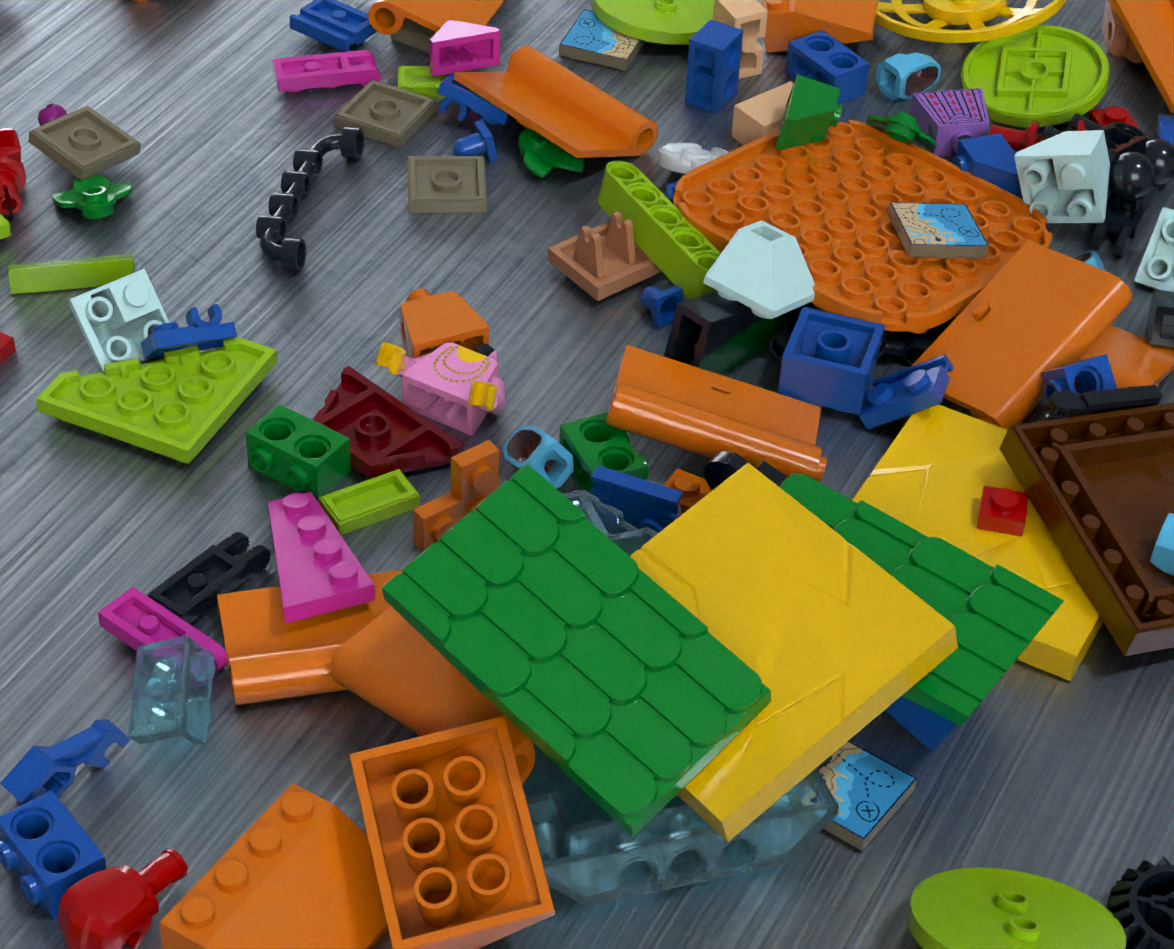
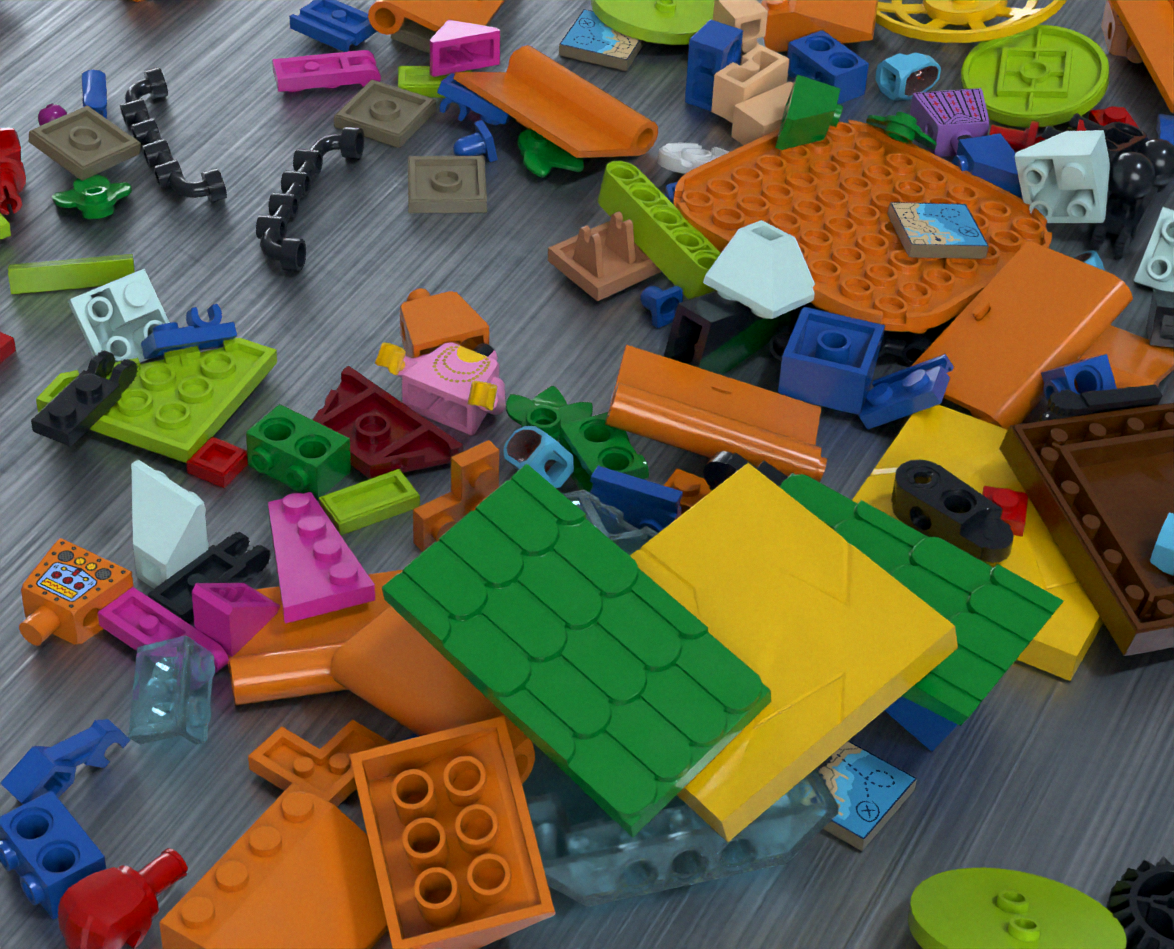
(68, 593): none -> orange torso
(85, 399): none -> black hinge
(94, 91): none -> blue bar
(156, 149): none -> black bar
(166, 525): none -> light aqua slope
(217, 462): none -> red tile
(231, 613): none -> dark pink slope
(322, 771): none -> orange plate
(546, 411): none -> green plate
(758, 73): none -> light nougat brick
(948, 508): none -> black piece

